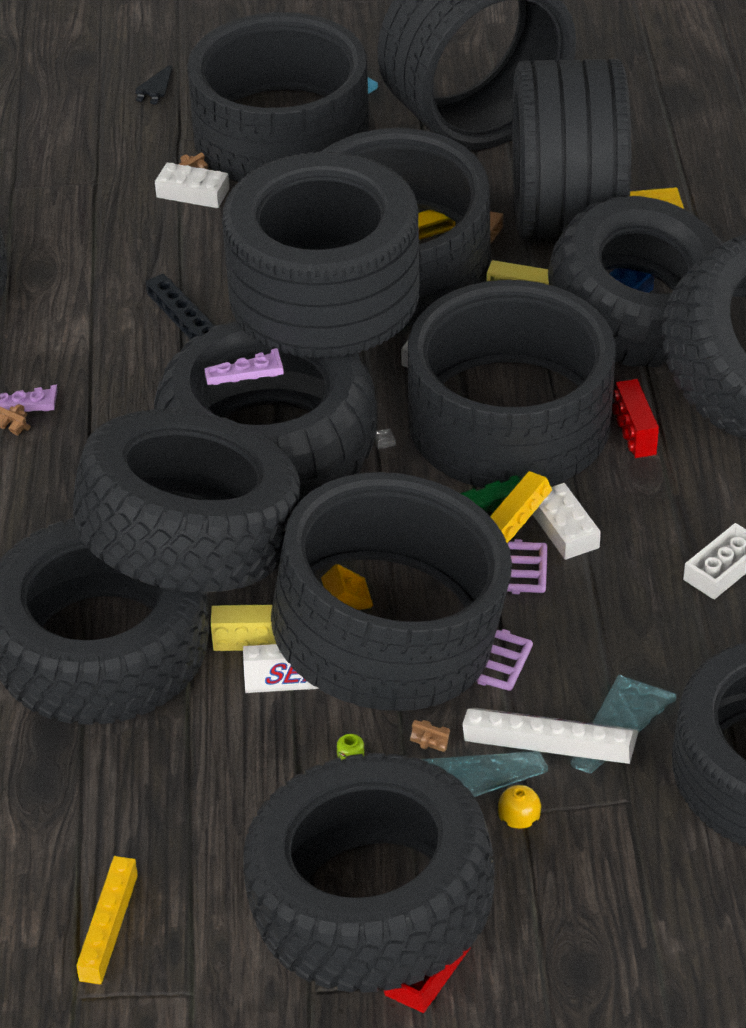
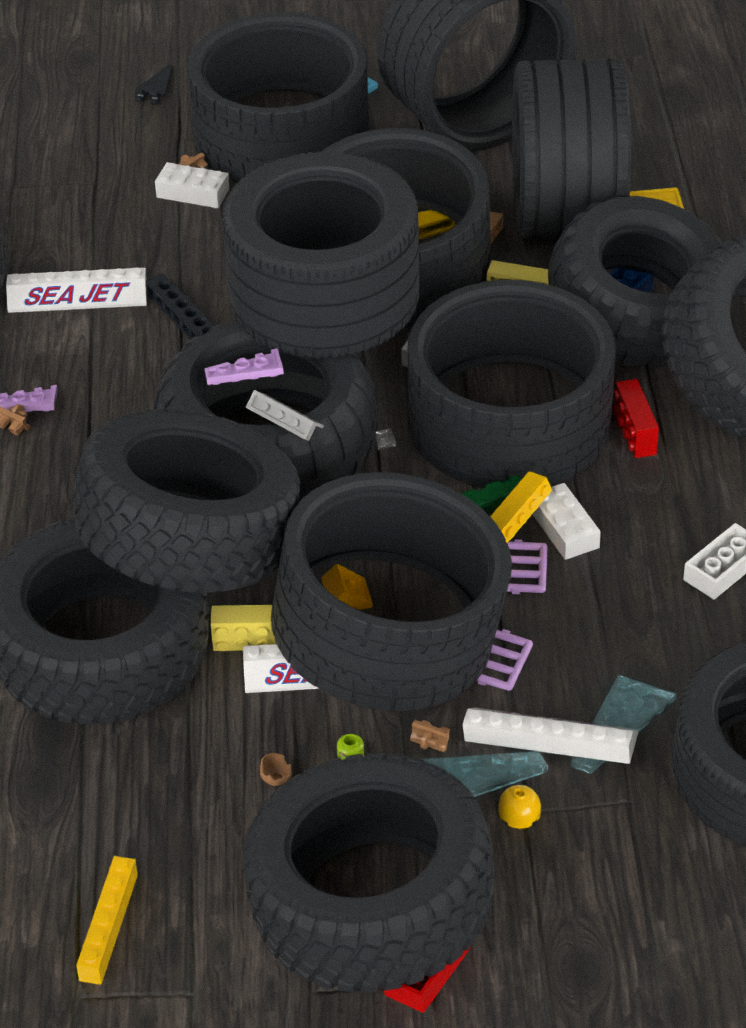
(76, 290): none -> white slope
(275, 769): none -> medium nougat hair
(282, 415): none -> light grey panel

